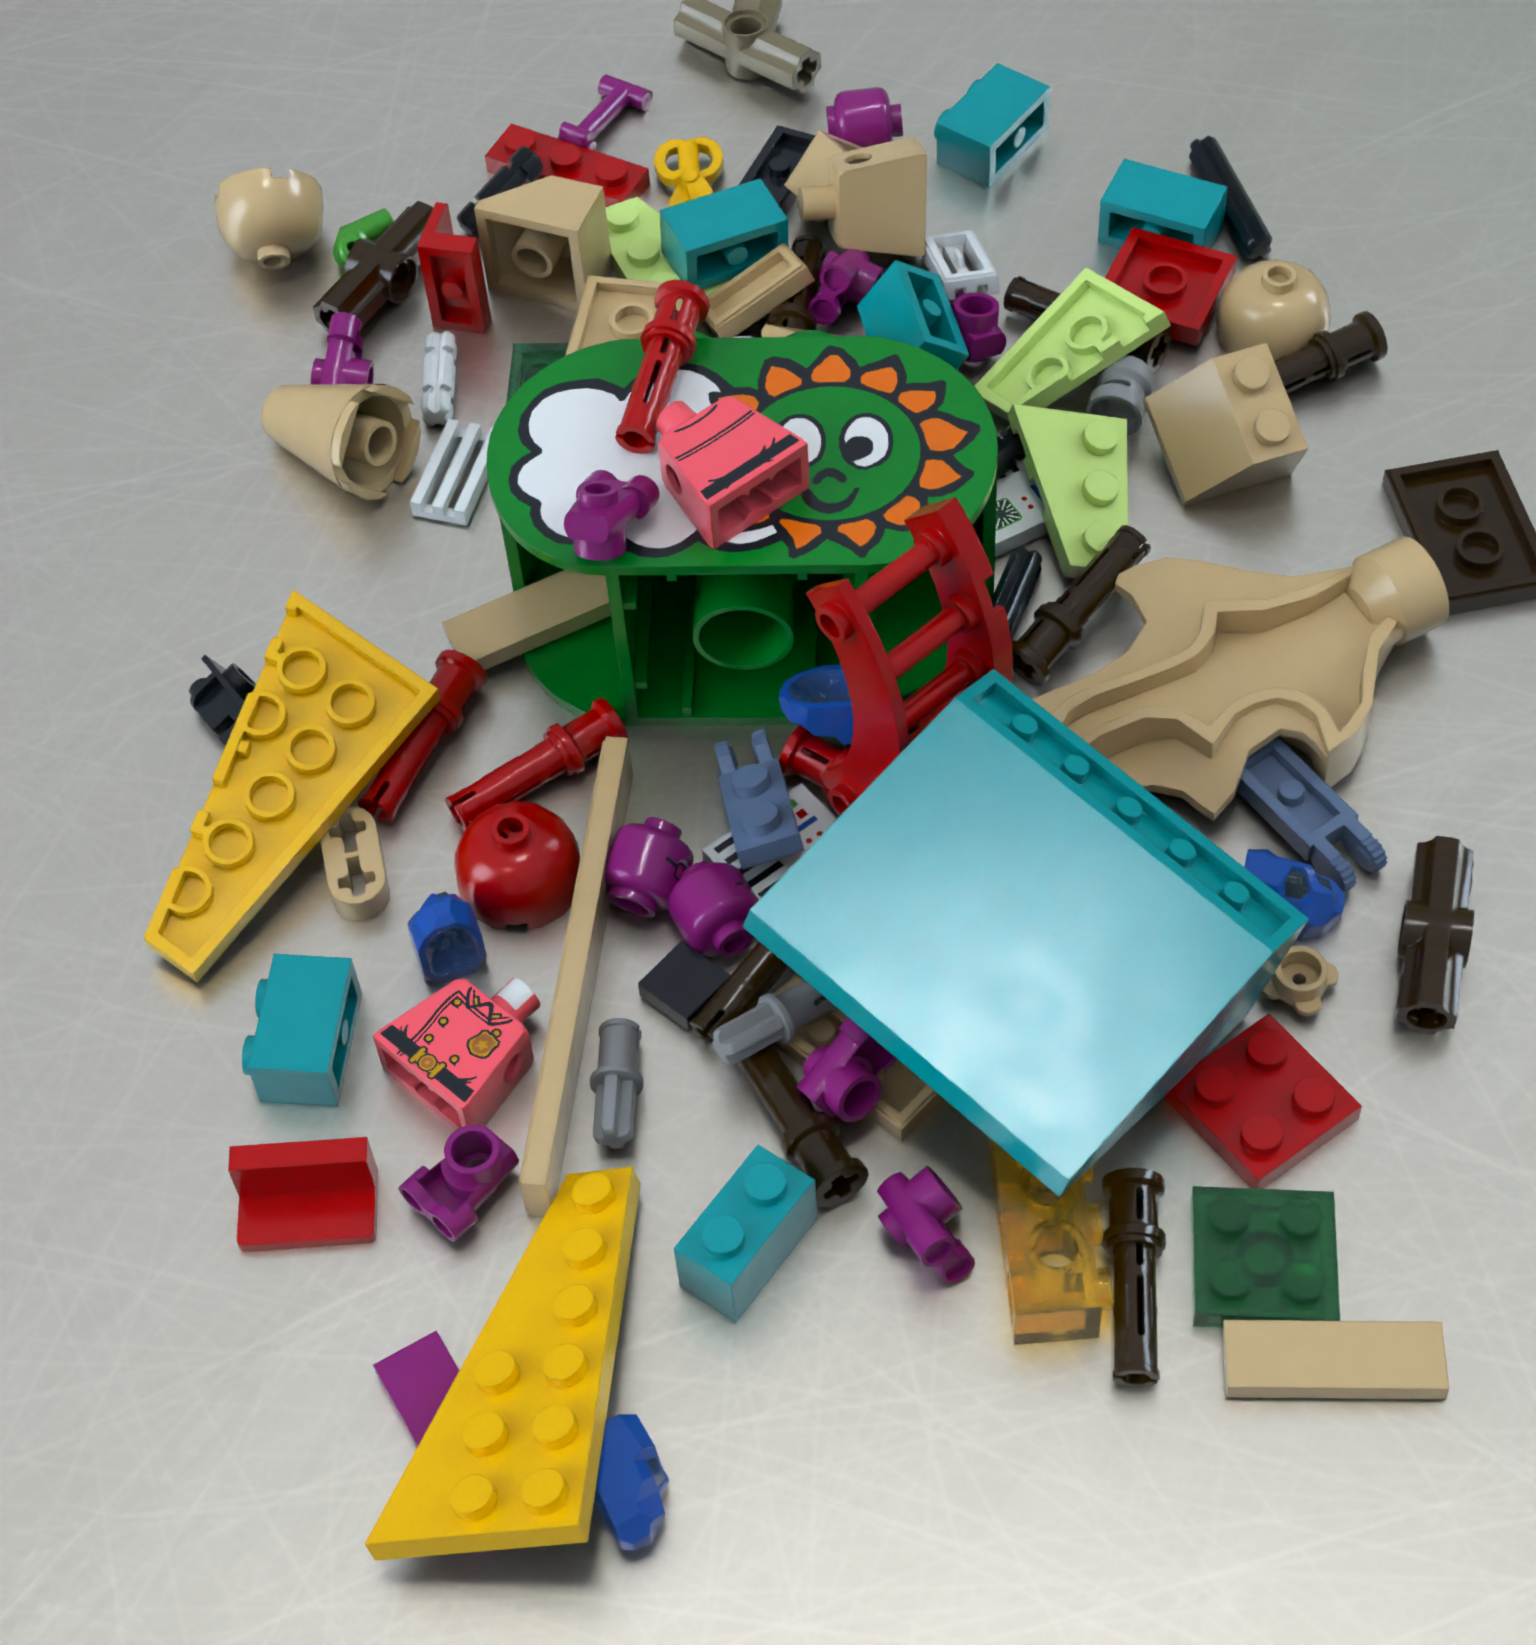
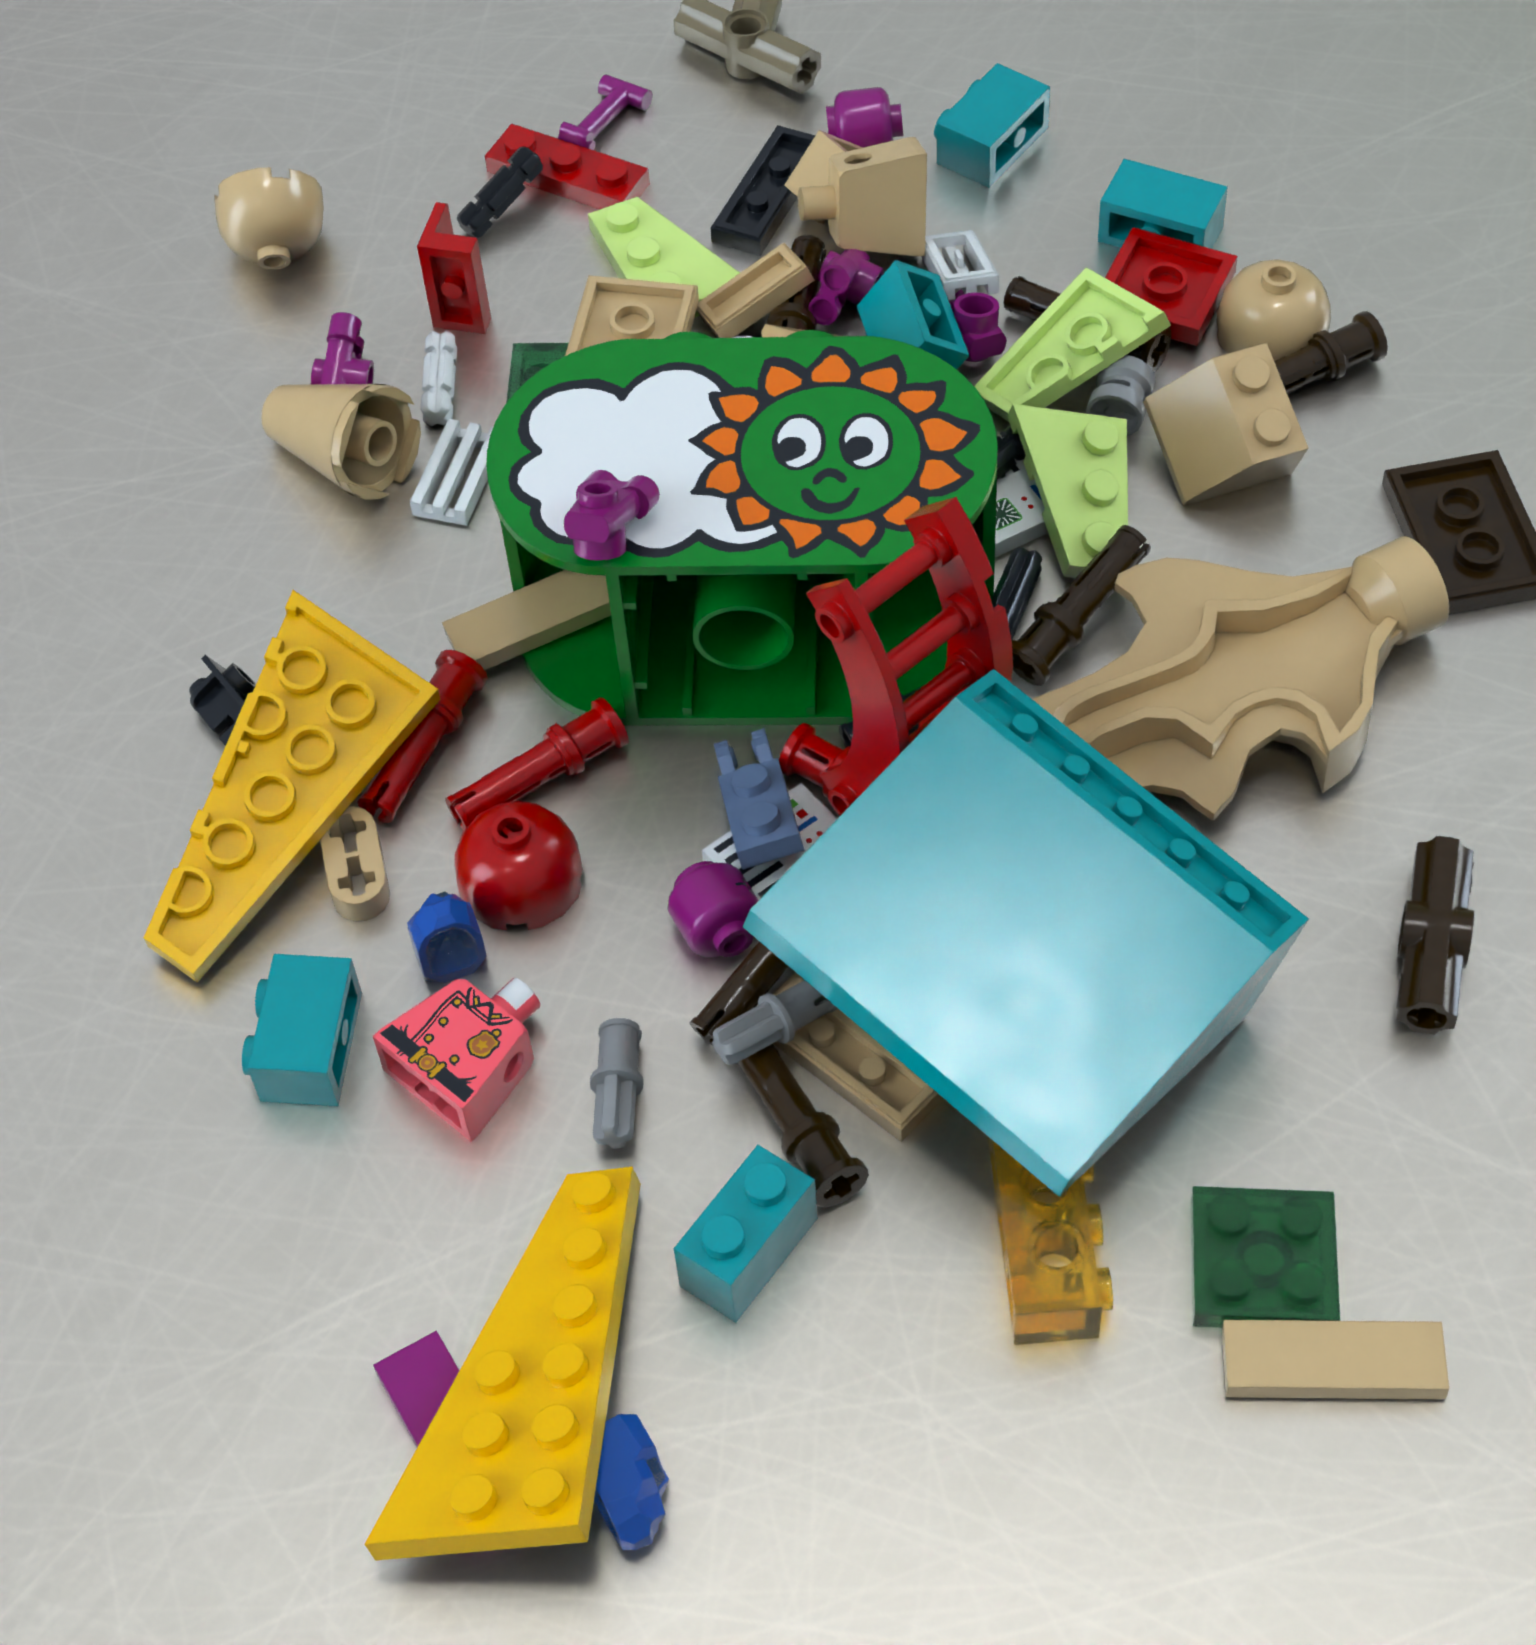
(305, 1193): red panel -> none
(368, 227): bright green arm -> none
(377, 270): dark brown piece -> none
(462, 1181): magenta plate -> none
(545, 240): tan slope -> none
(575, 983): tan tile -> none
(638, 426): red pin -> none
(645, 866): magenta head -> none
(682, 984): black tile -> none
(688, 180): yellow piece -> none
(722, 233): teal brick -> none
(729, 465): coral torso -> none
(819, 702): blue rock -> none
(843, 1075): magenta plate -> none
(918, 1218): magenta plate -> none
(1134, 1245): dark brown pin -> none
(1240, 212): black axle -> none
(1263, 1102): red plate -> none
(1302, 887): blue rock -> none
(1308, 813): sand blue hinge -> none
(1309, 966): tan plate -> none

